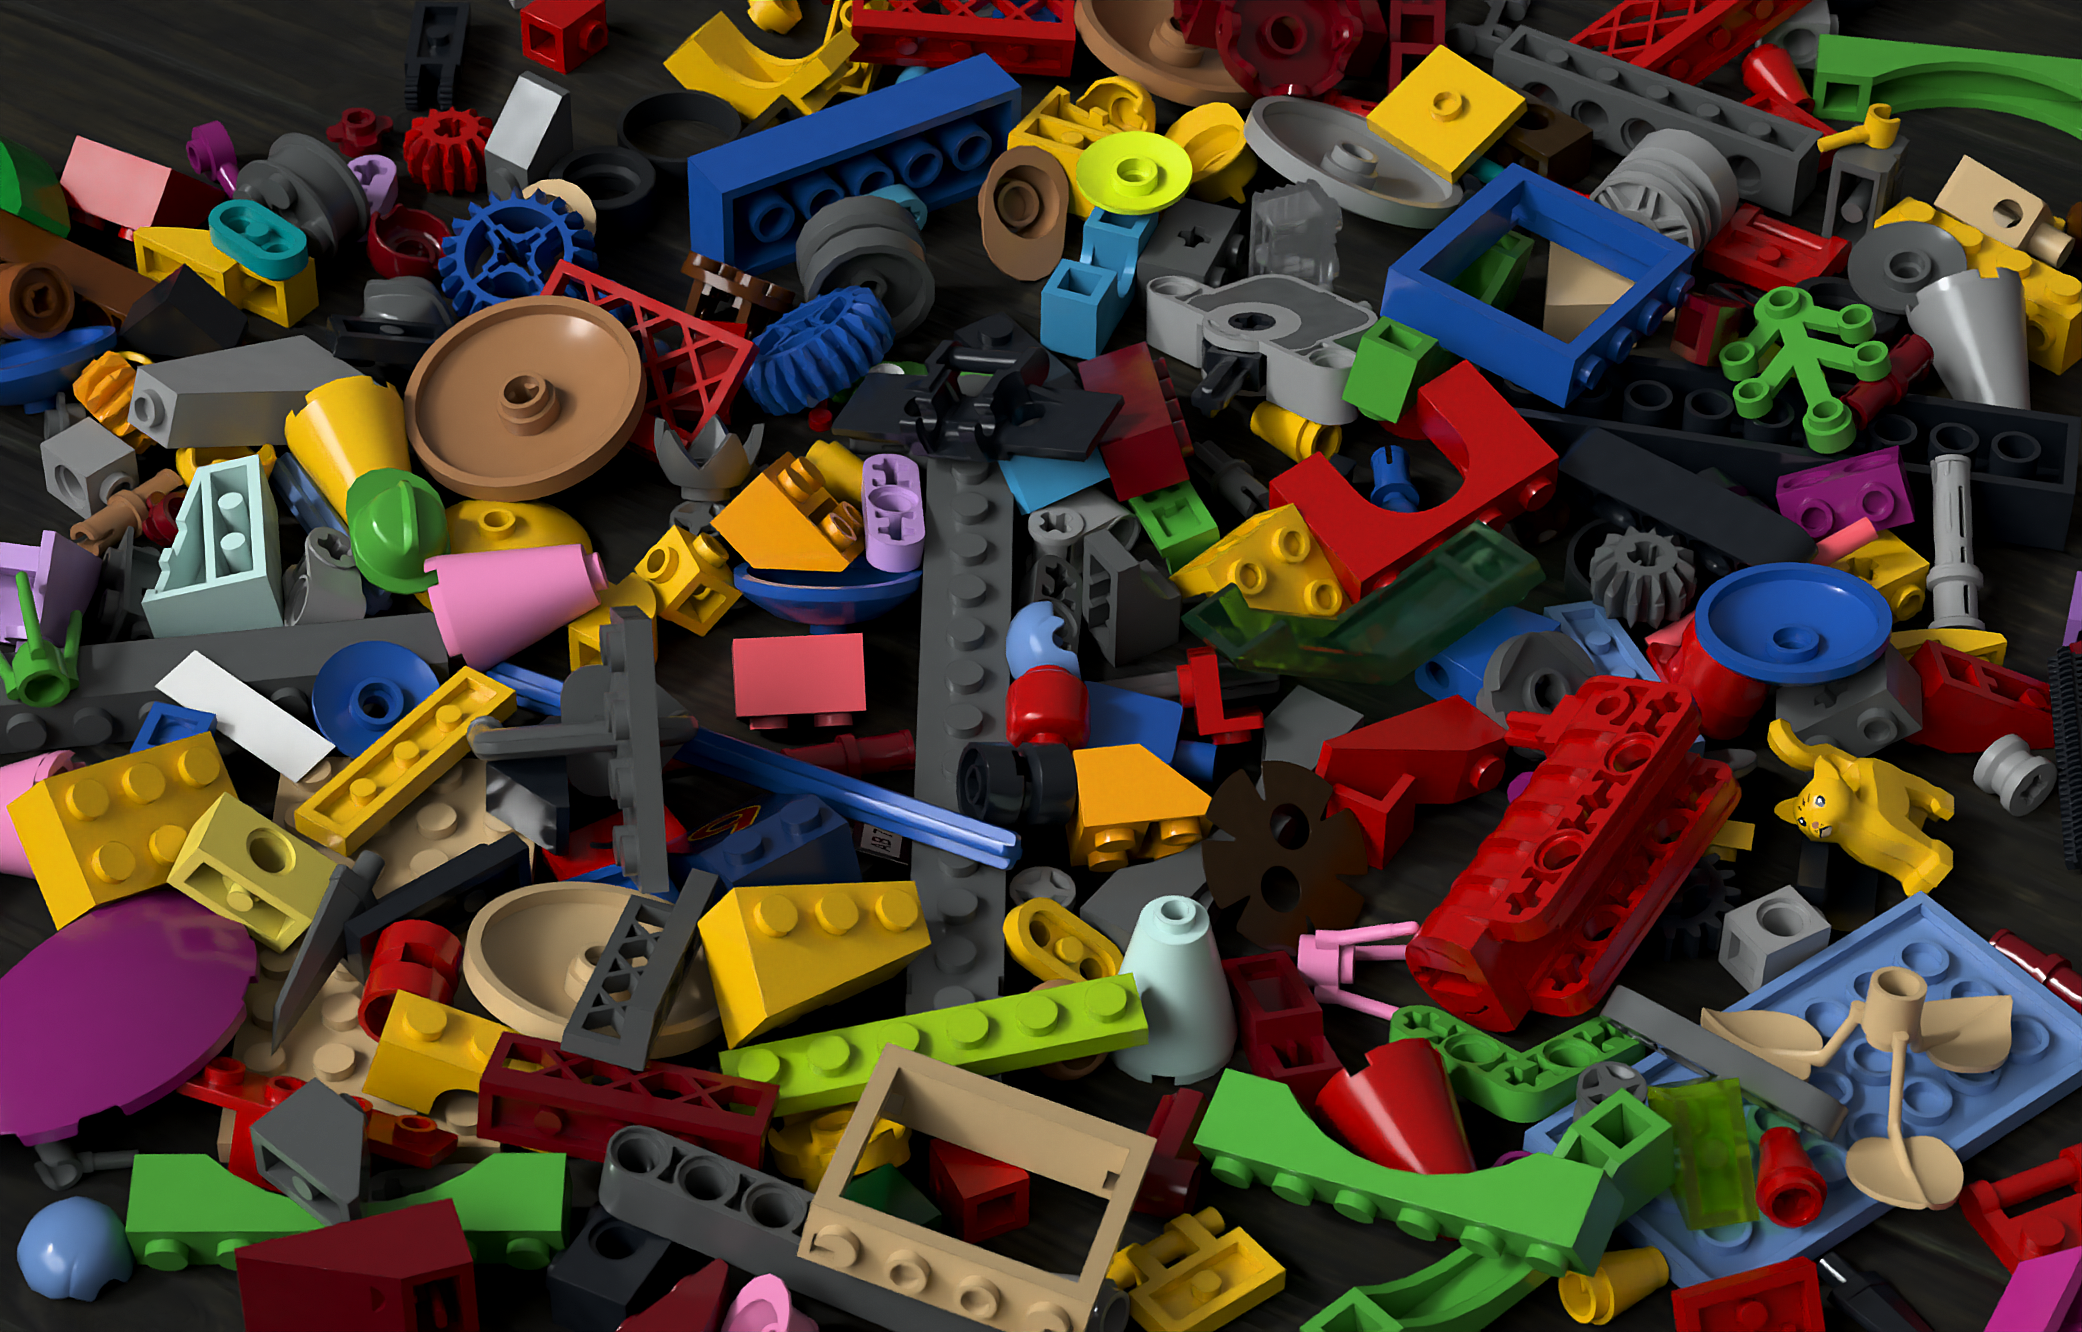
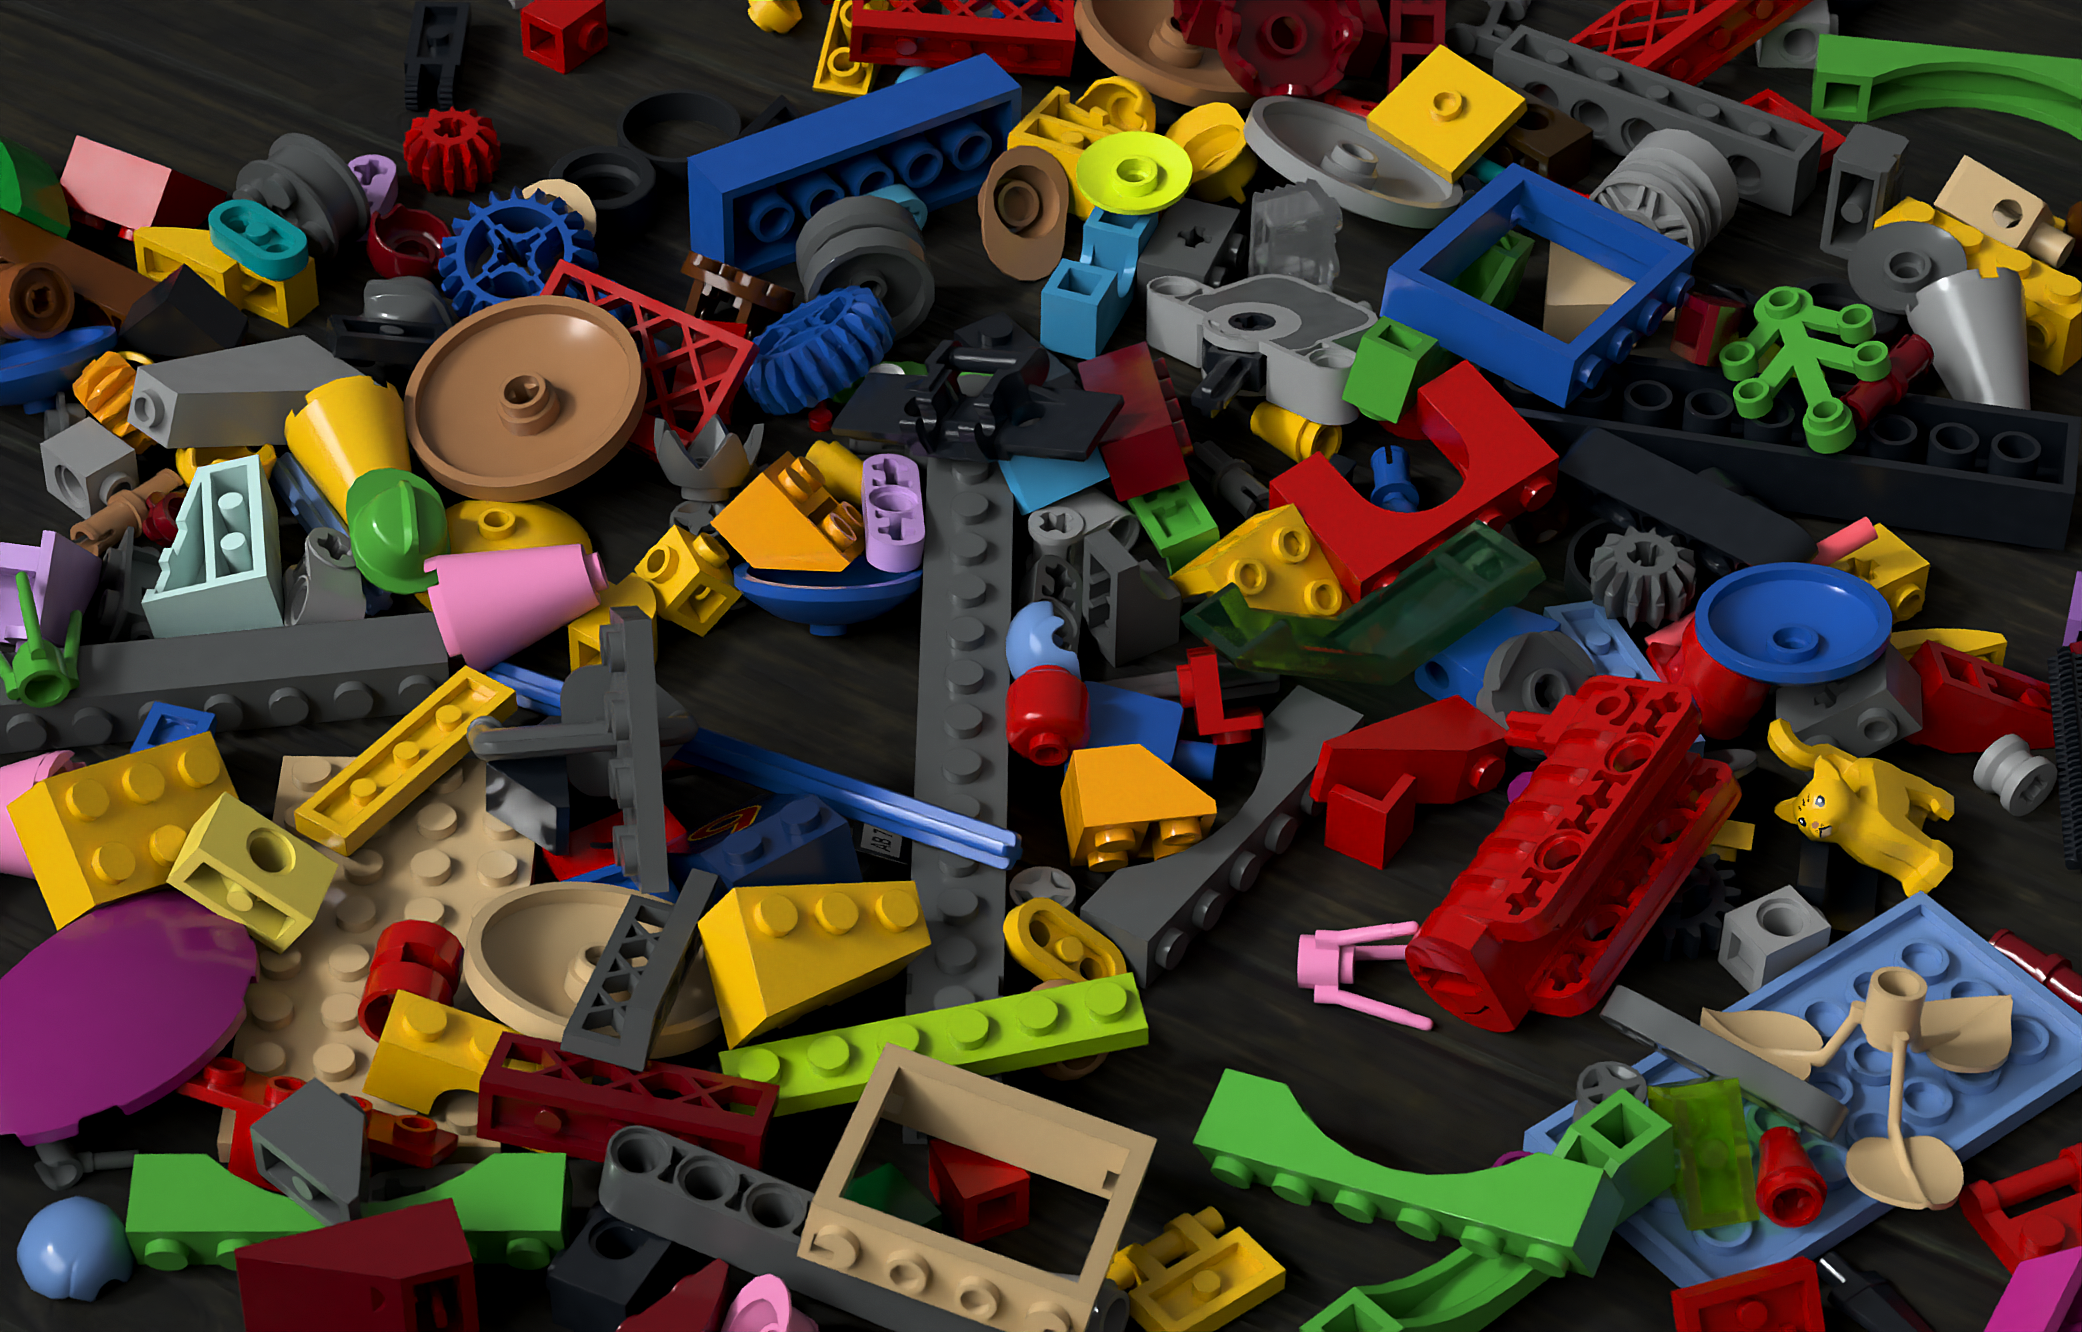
(214, 155): magenta plate -> none
(246, 716): white sticker -> none
(325, 941): dark grey bar -> none
(360, 132): dark red plate -> none
(366, 675): blue dish -> none
(443, 896): black panel -> none
(528, 135): slope -> none
(732, 68): yellow arch -> none
(799, 678): coral slope -> none
(812, 1136): yellow plate -> none
(861, 755): dark red pin -> none
(1017, 785): black wheel -> none
(1176, 1163): dark red piece -> none
(1180, 993): light aqua cone -> none
(1237, 866): dark brown piece -> none
(1280, 1024): dark red slope -> none
(1399, 1112): red cone -> none
(1509, 1082): bright green beam -> none
(1617, 1285): yellow cone -> none
(1772, 252): red plate -> none
(1775, 69): red cone -> none
(1847, 490): magenta brick -> none
(1876, 132): yellow hand -> none
(1954, 576): light grey pin -> none

